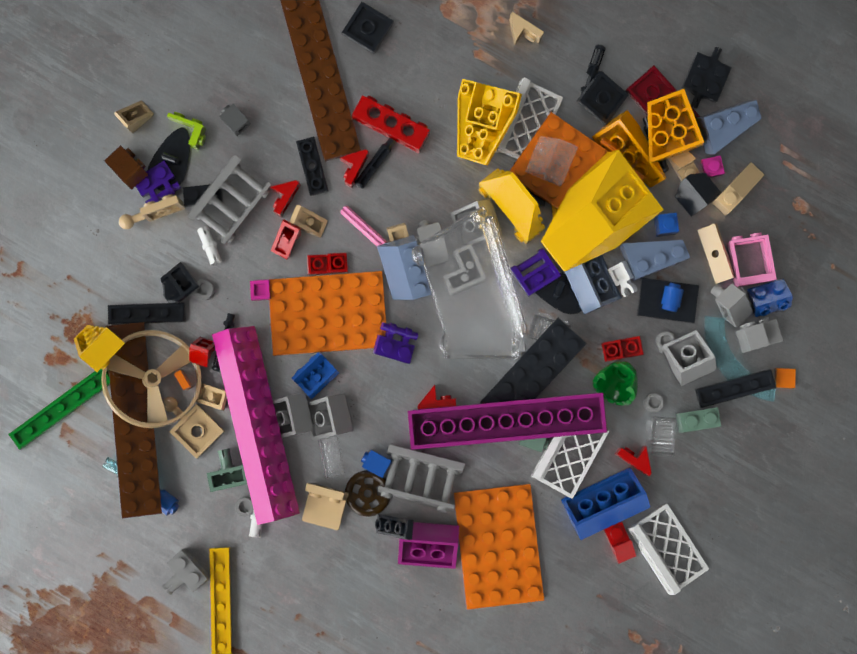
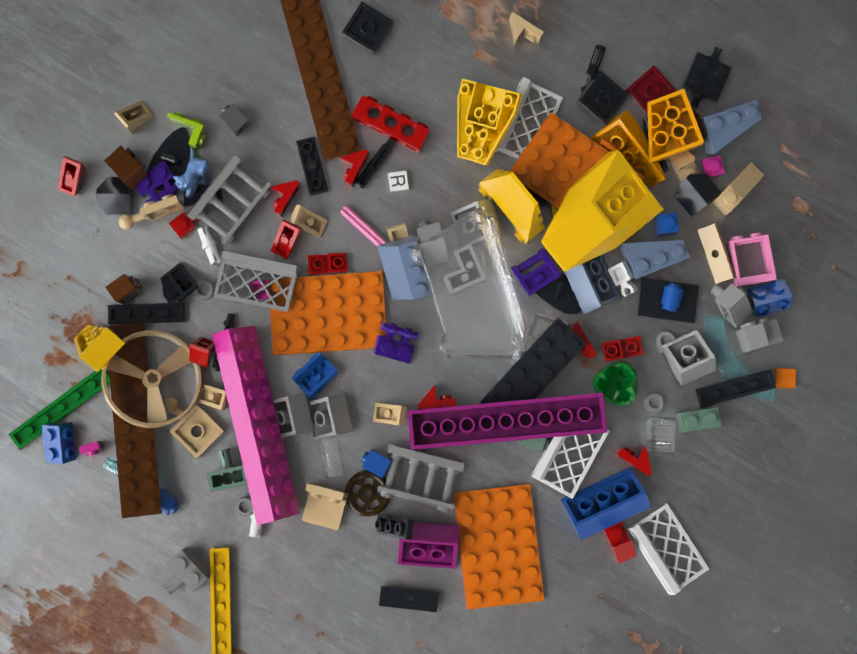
(59, 443): none -> blue bracket
(70, 176): none -> slope
(92, 448): none -> dark pink plate
(115, 197): none -> black slope
(124, 289): none -> reddish brown brick
(183, 225): none -> red plate
(183, 380): orange tile -> none
(196, 172): none -> medium blue animal
(263, 266): none -> light grey fence
(389, 414): none -> tan slope
(395, 598): none -> black tile
(398, 181): none -> white tile
(551, 159): clear slope -> none
(587, 351): none -> red slope

